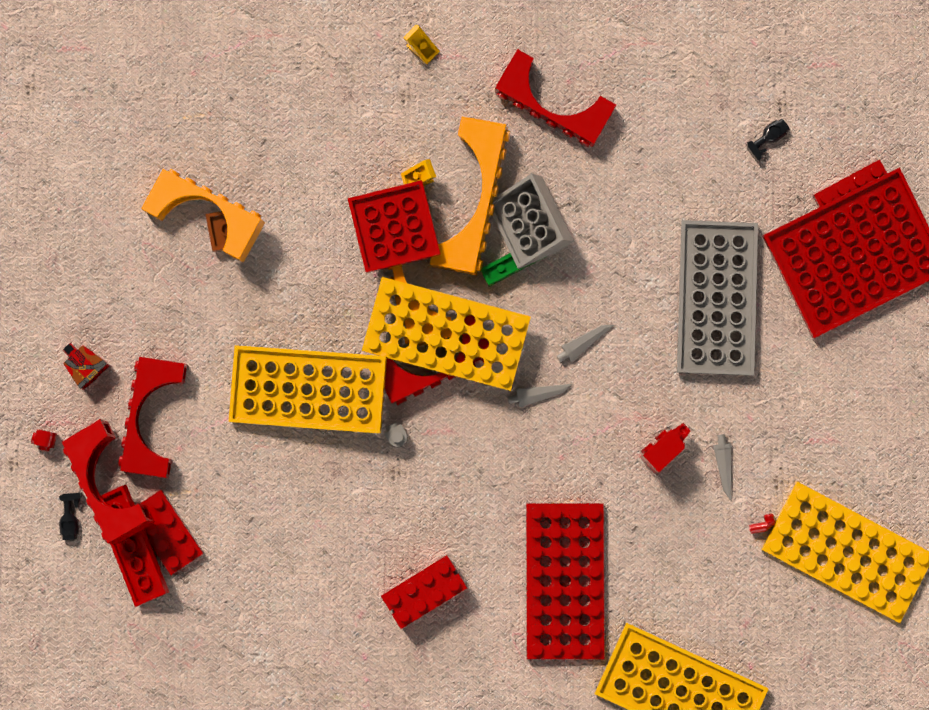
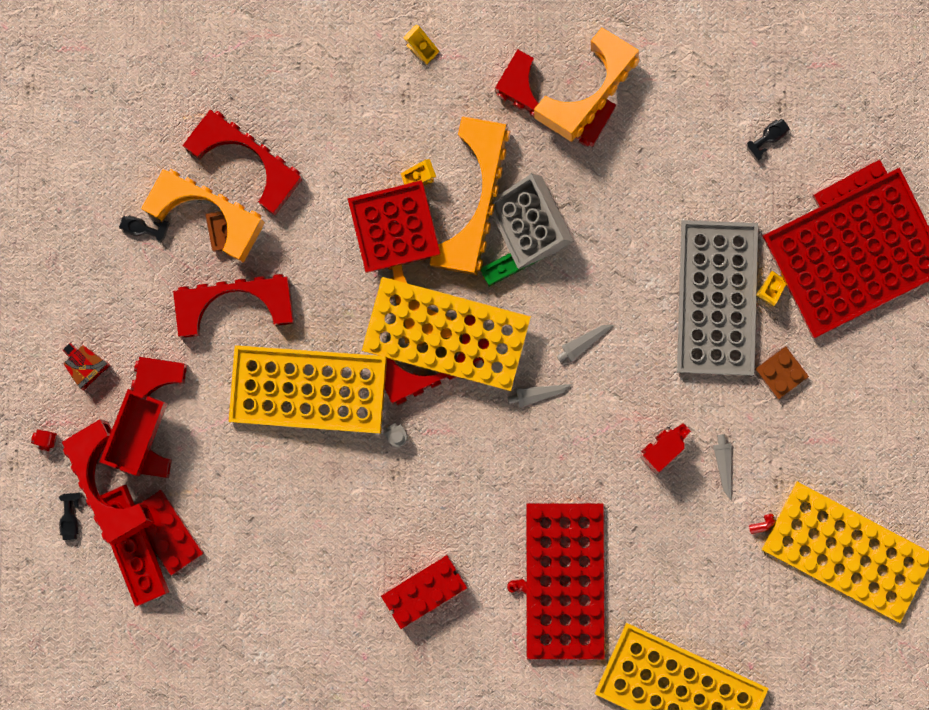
(133, 432): none -> red piece
(138, 227): none -> black piece
(192, 303): none -> red arch
(215, 132): none -> red arch
(516, 586): none -> red arm
(571, 117): none -> light orange arch
(771, 289): none -> yellow slope
(781, 373): none -> dark orange plate

